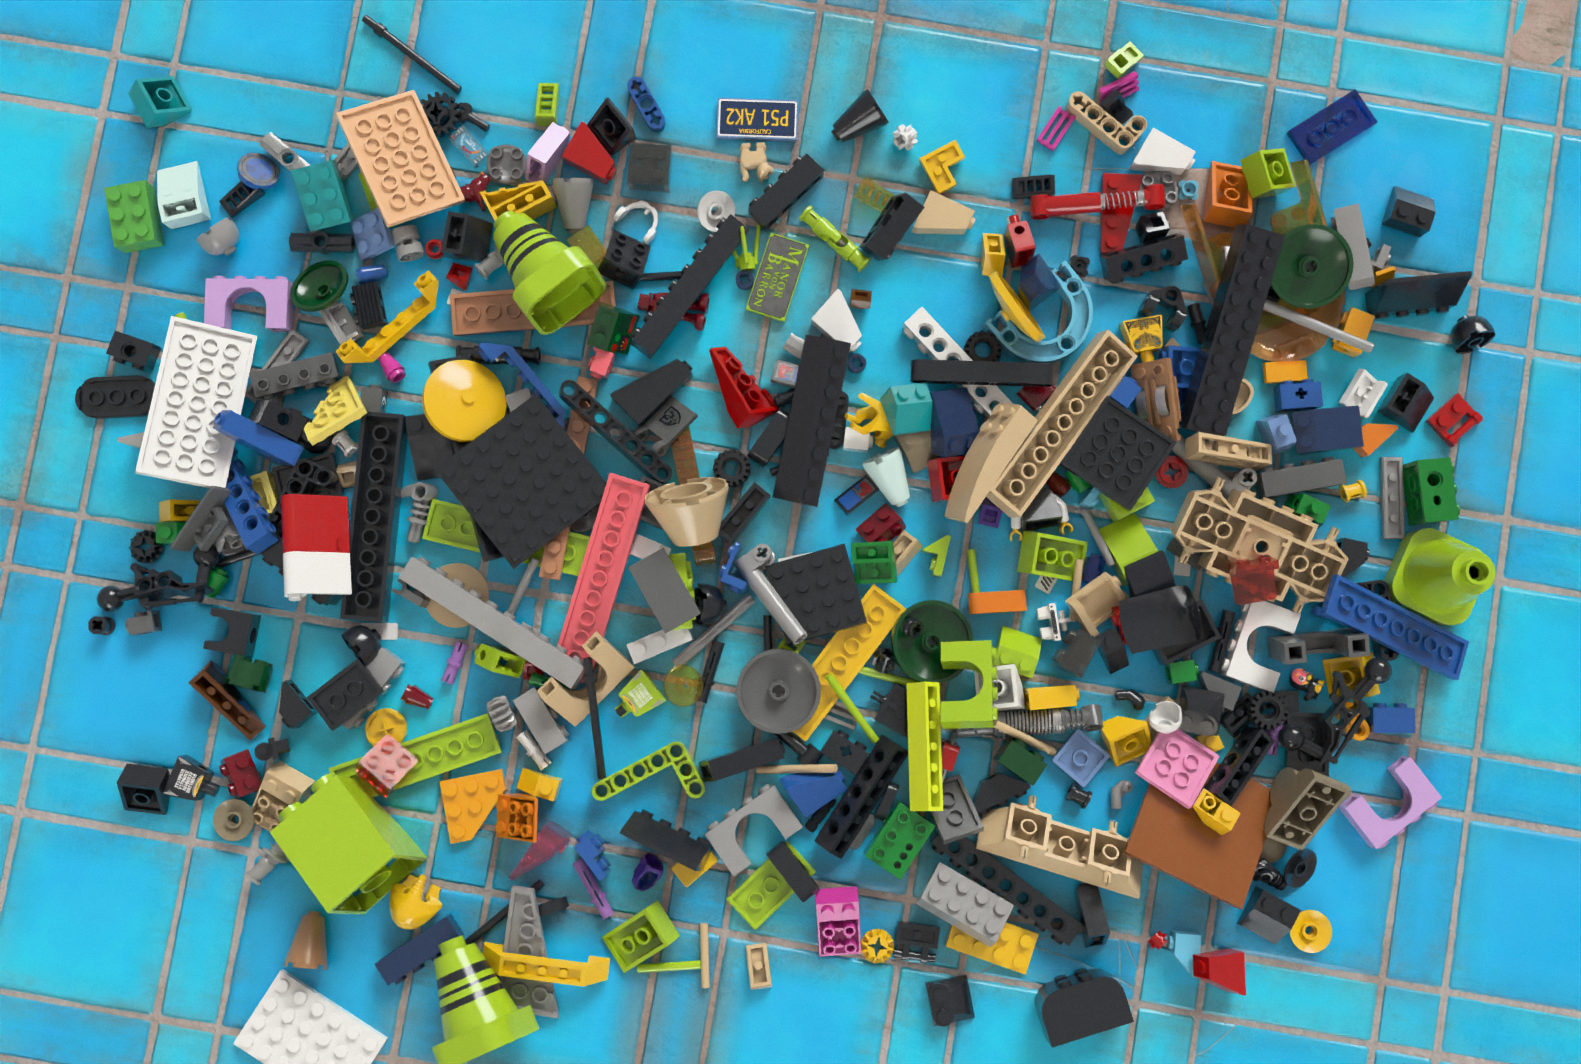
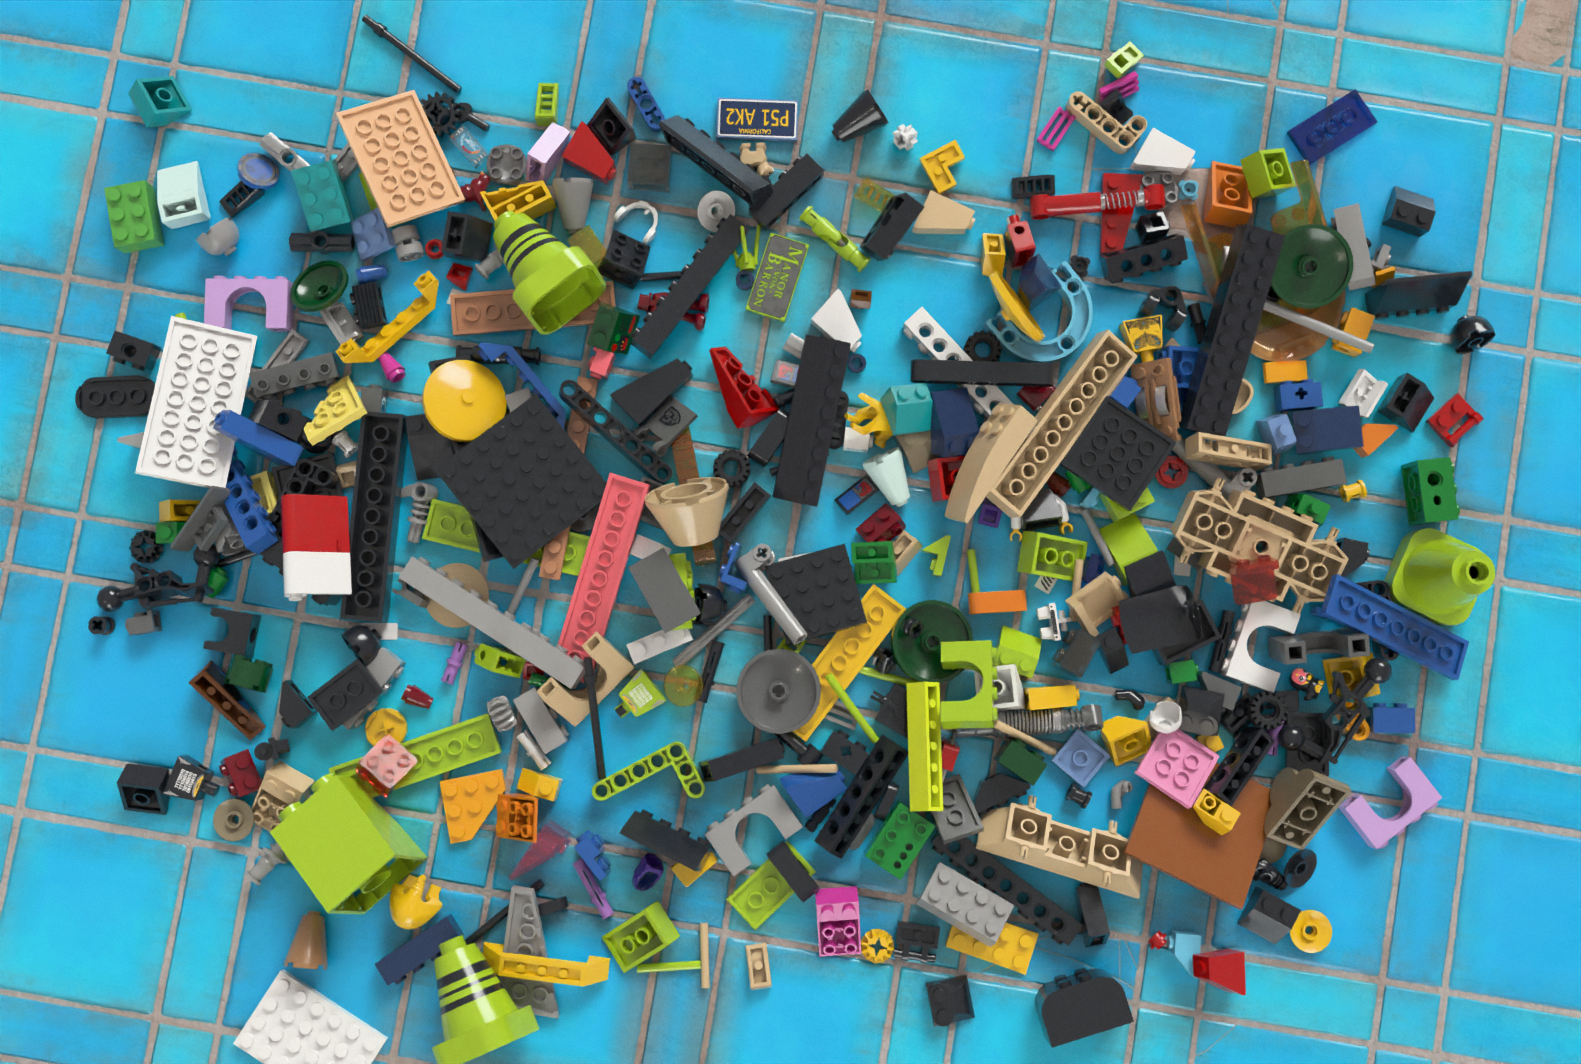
(716, 160): none -> black slope
(1392, 498): light grey tile -> none

